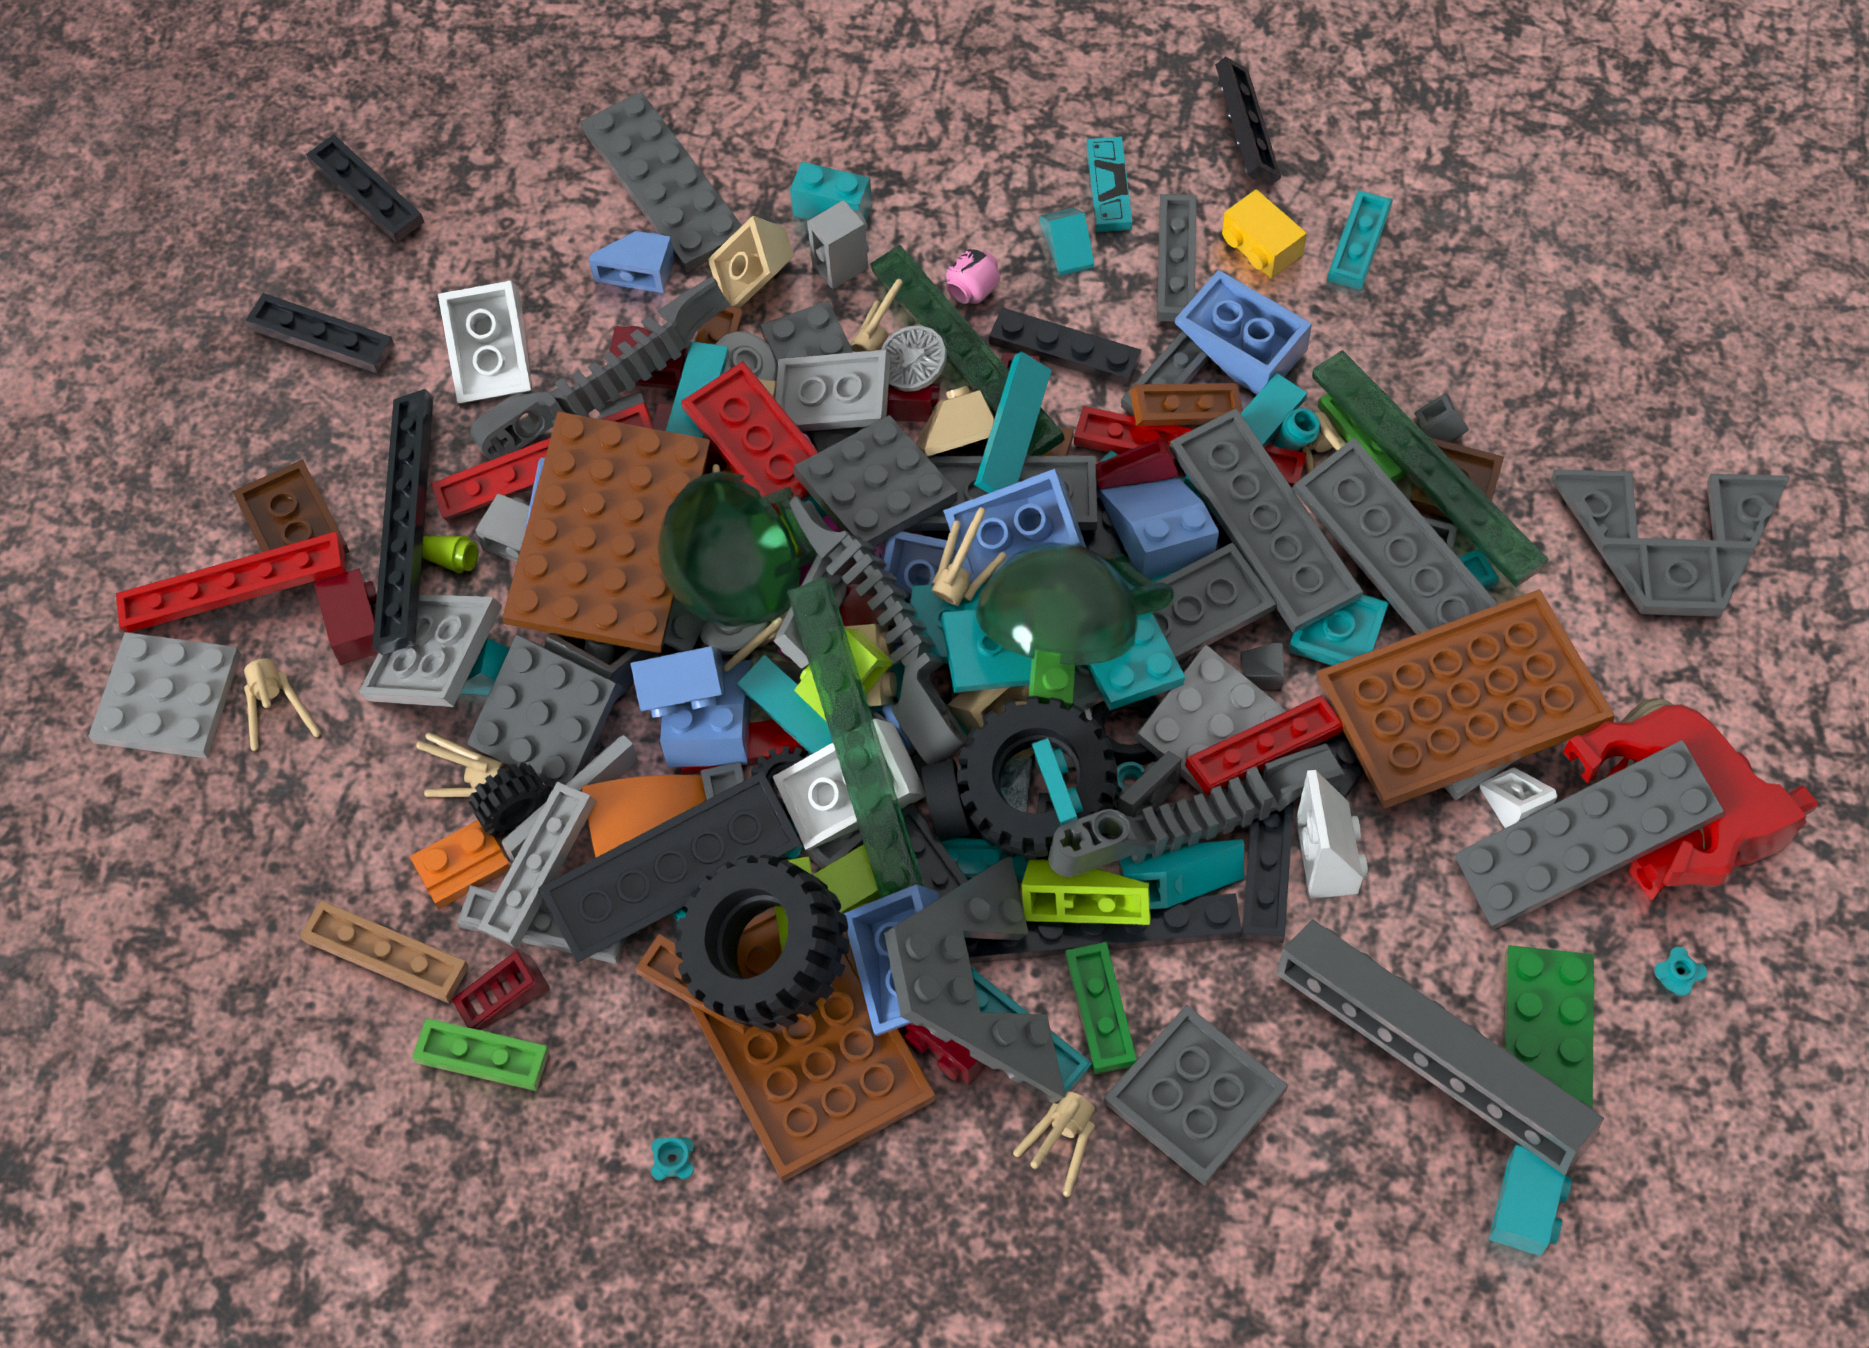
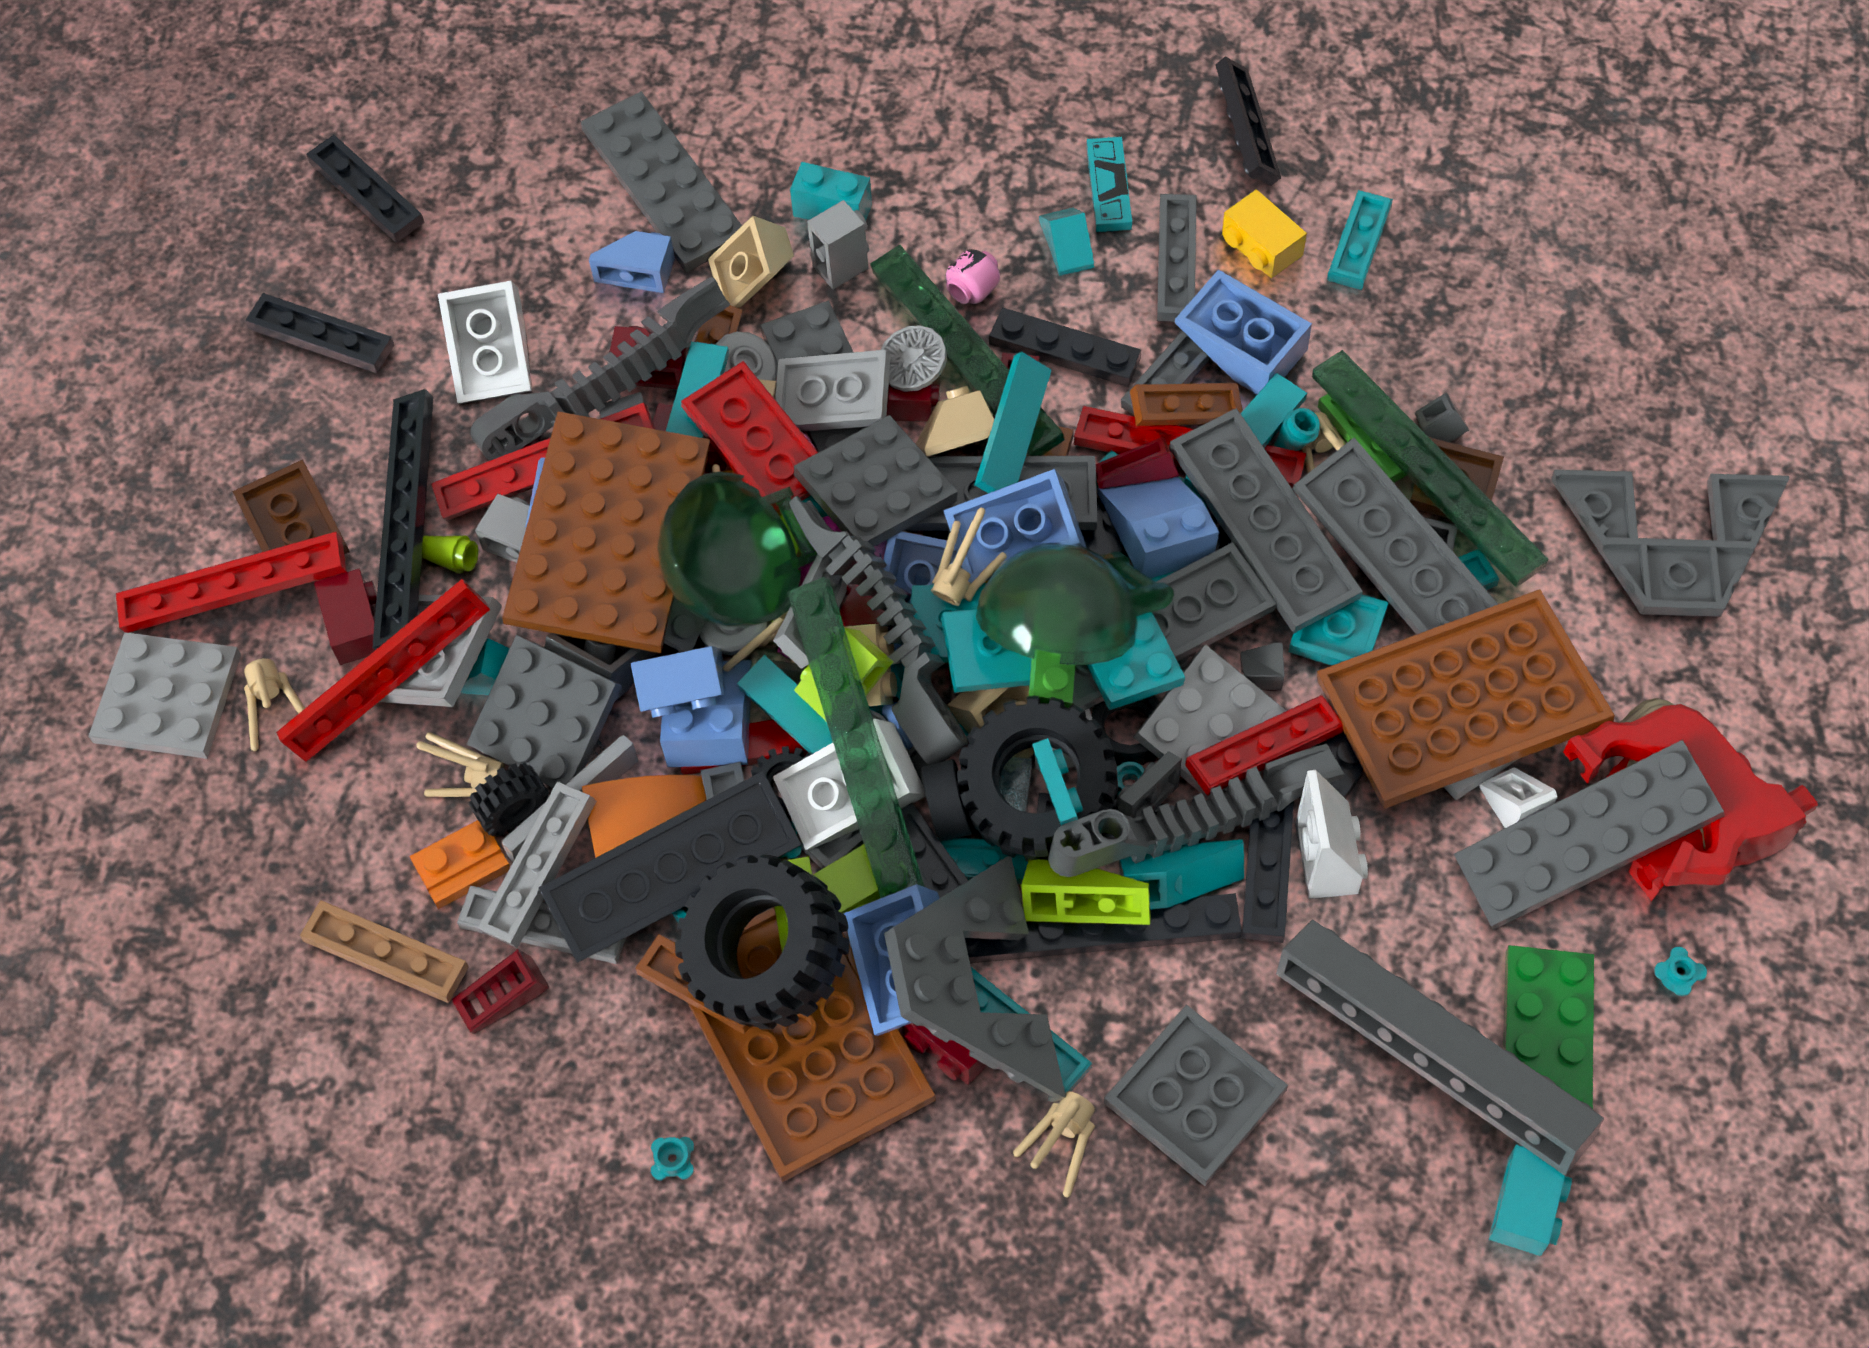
(383, 670): none -> red plate
(481, 1054): bright green plate -> none
(872, 335): tan plant -> none
(1100, 1008): green plate -> none

